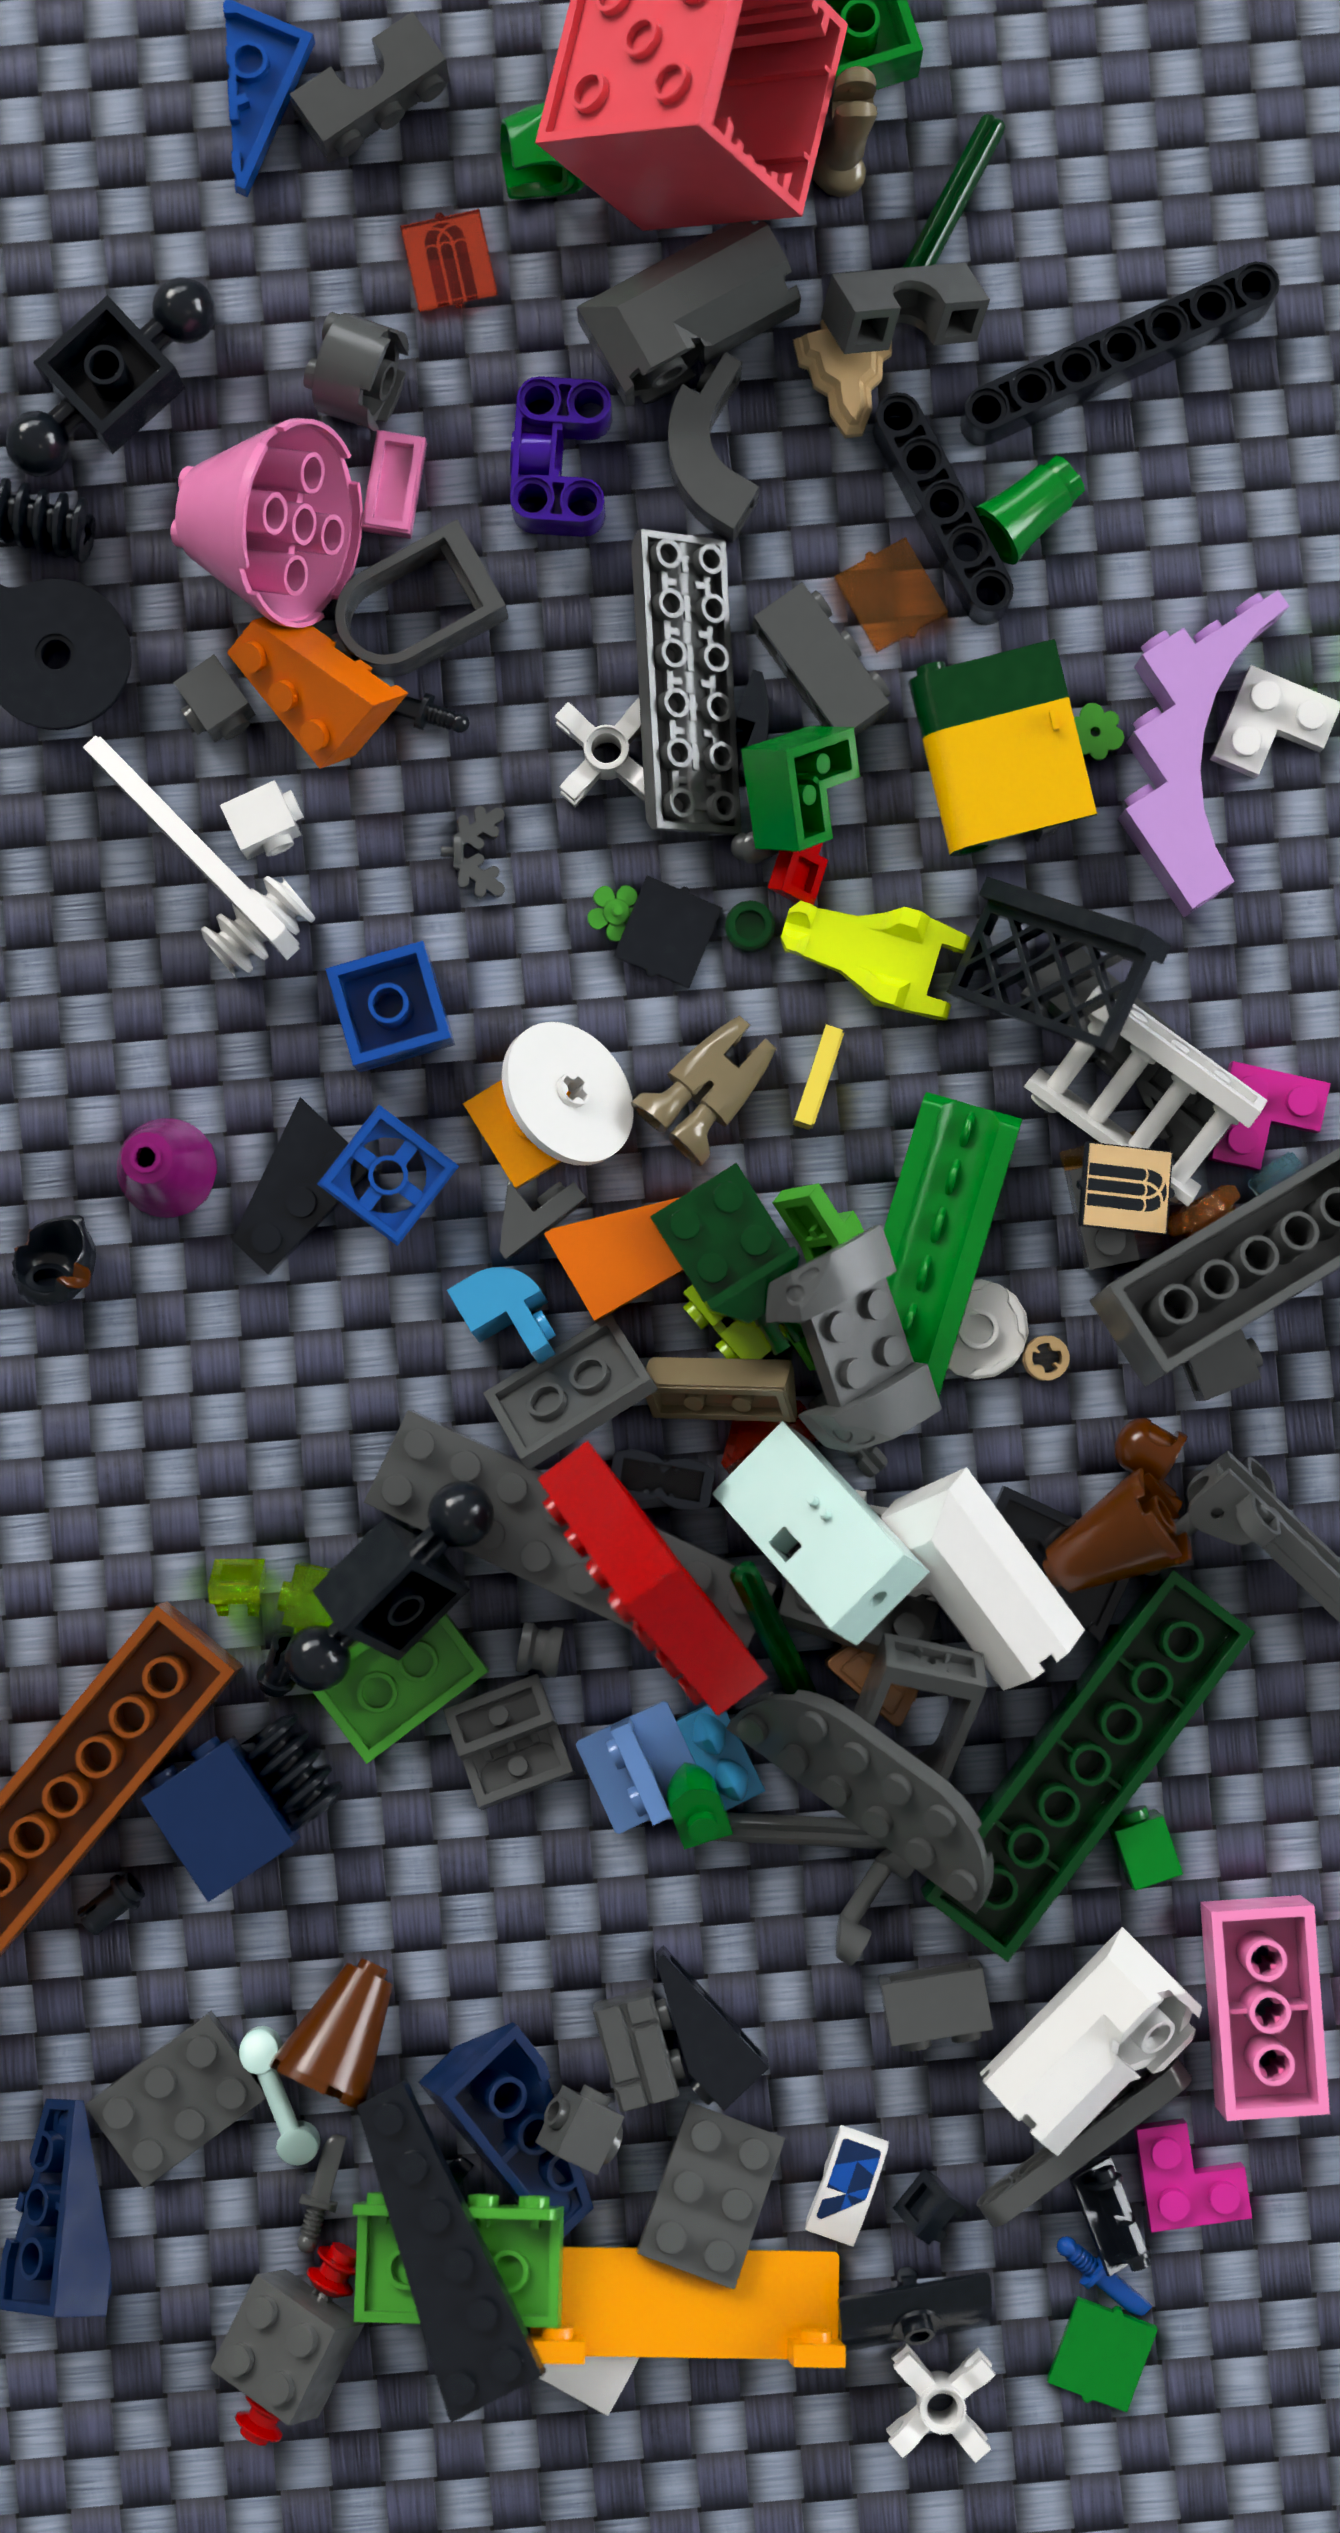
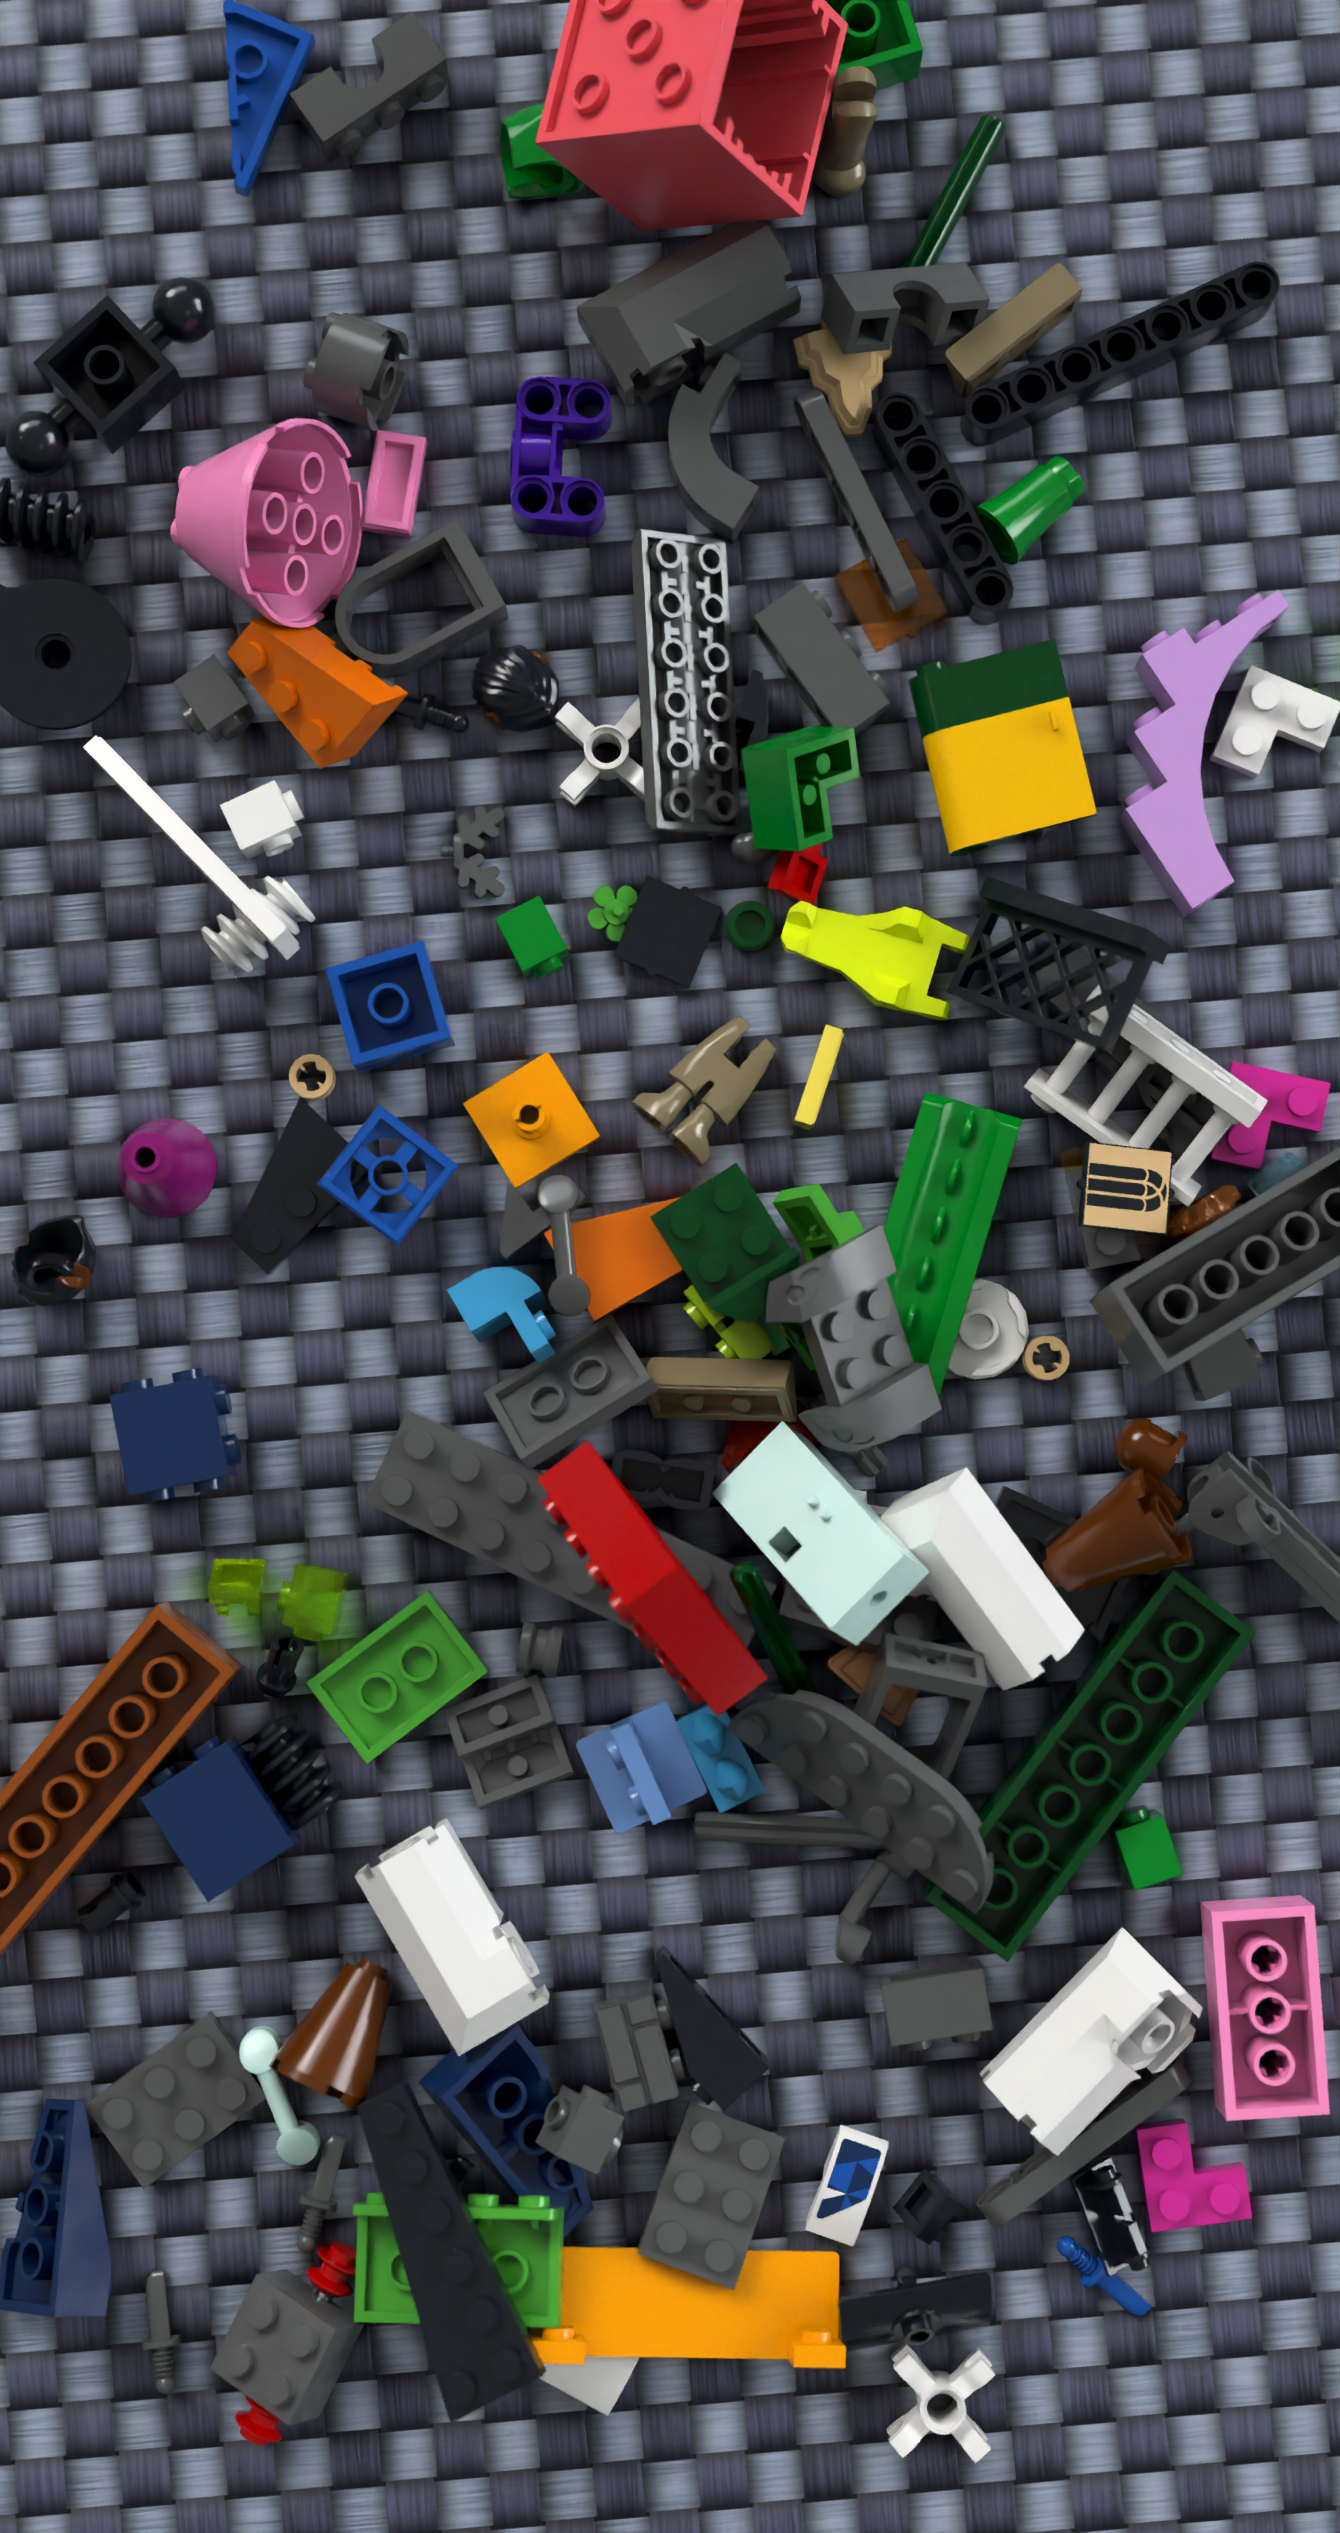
(160, 2332): none -> dark grey piece
(174, 1434): none -> dark blue brick
(302, 1088): none -> tan bush
(390, 1588): black brick -> none
(449, 260): clear red piece -> none
(452, 1936): none -> white brick
(516, 689): none -> black hair
(533, 939): none -> green brick
(535, 1081): white piece -> none
(568, 1293): none -> dark grey bar
(697, 1806): green plate -> none
(856, 500): none -> dark grey beam
(1012, 329): none -> dark tan slope
(1102, 2354): green piece -> none
(1109, 736): bright green plant -> none

